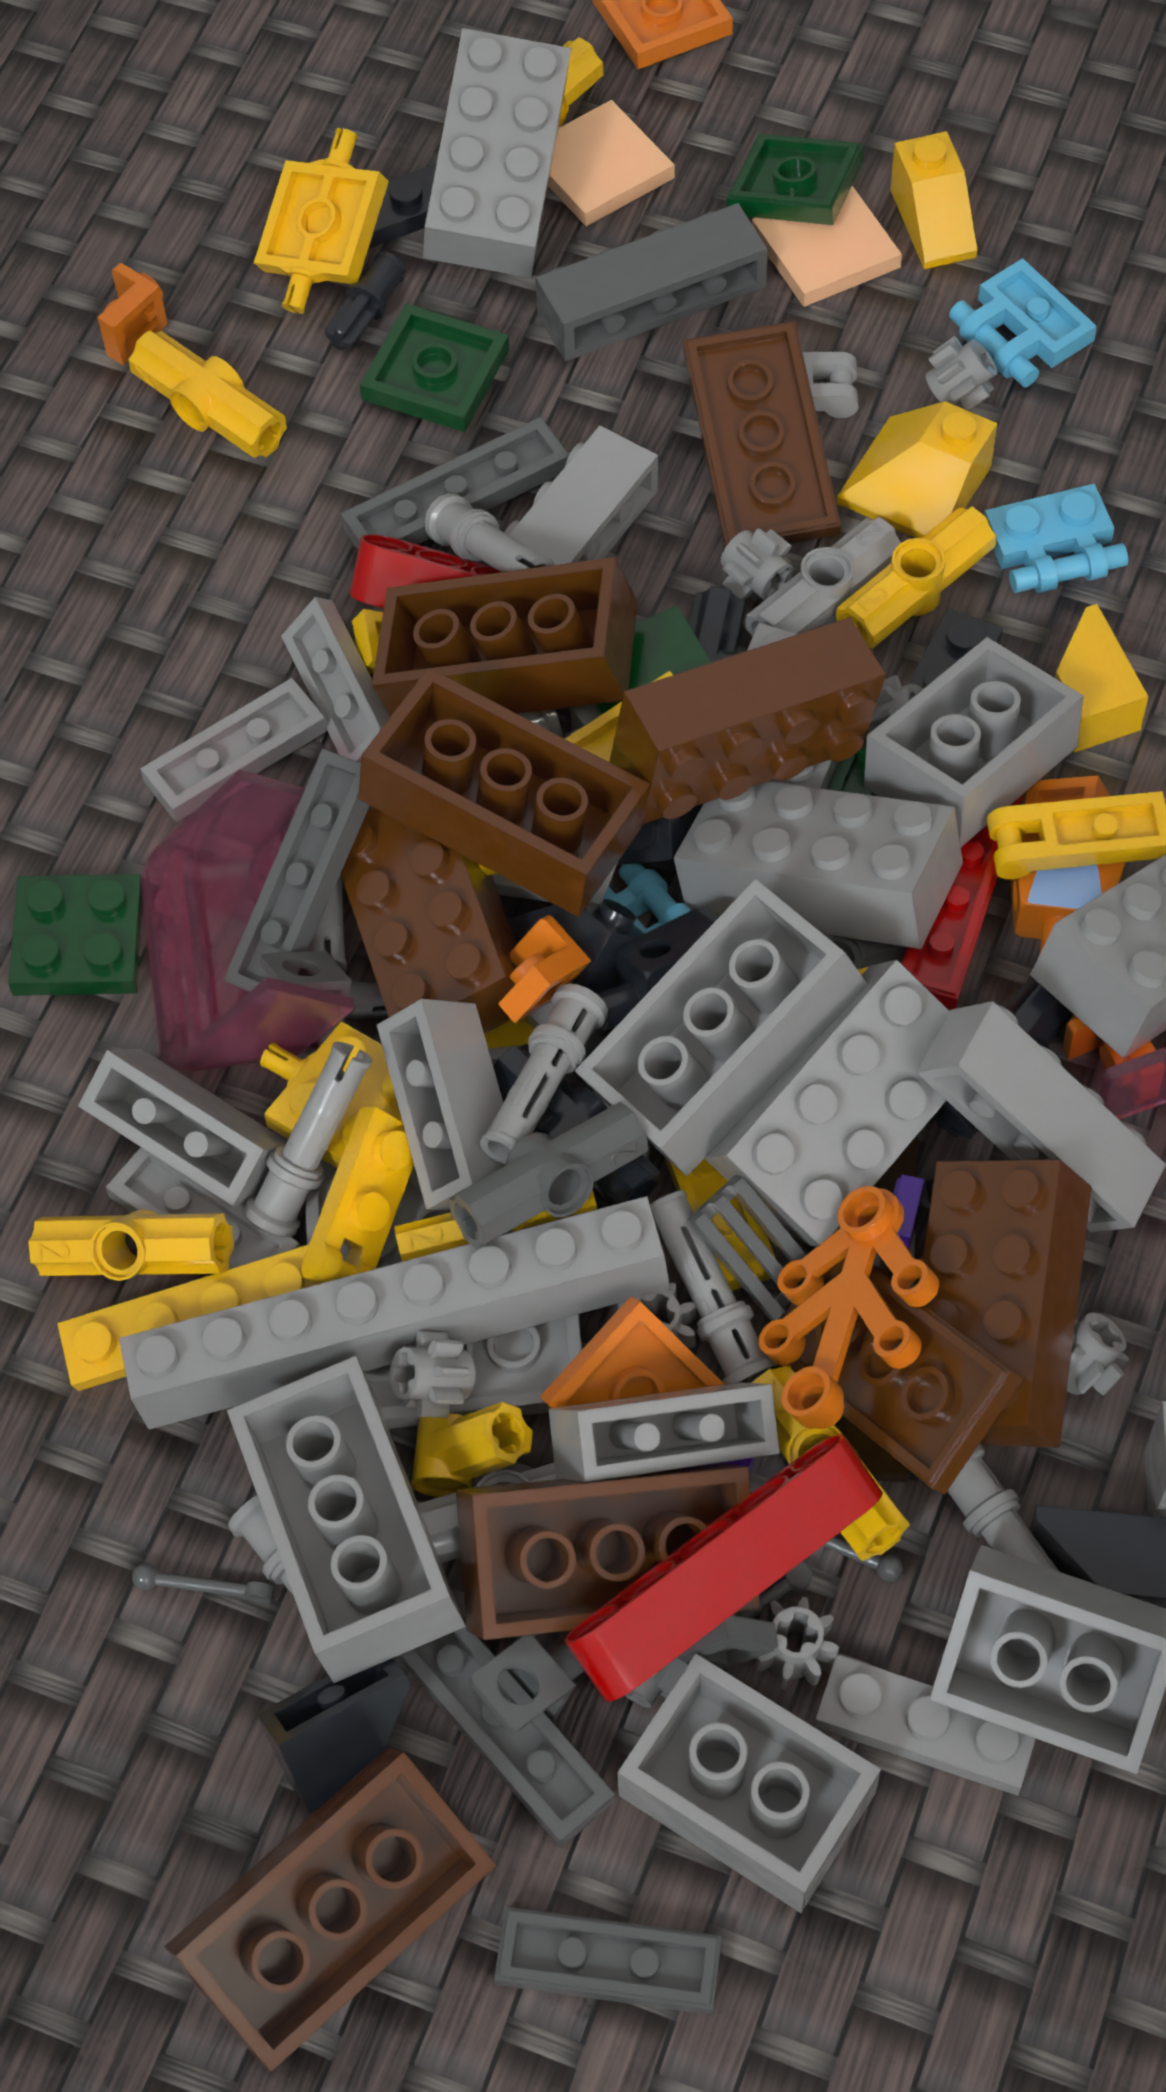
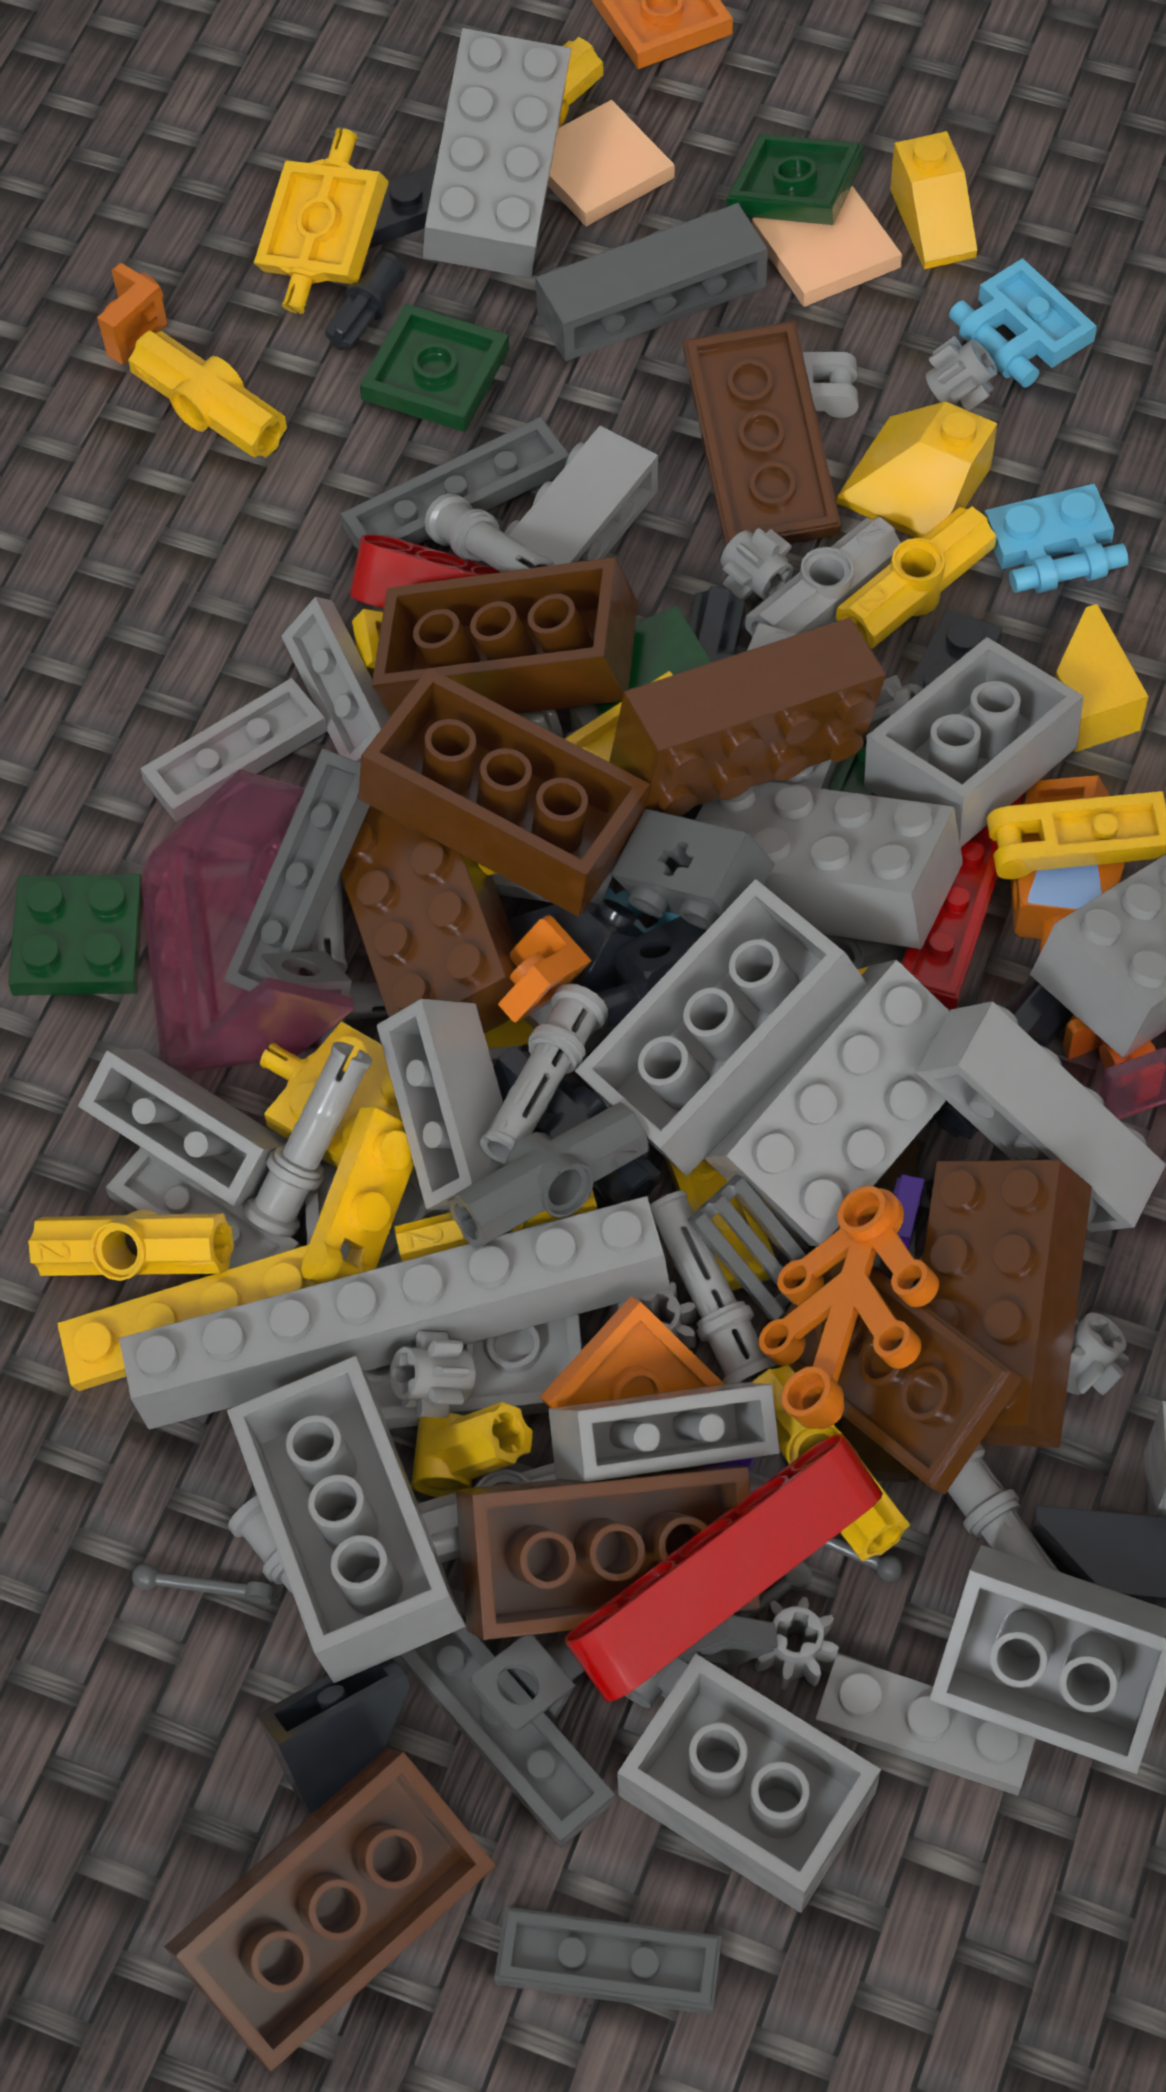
(688, 867): none -> dark grey brick

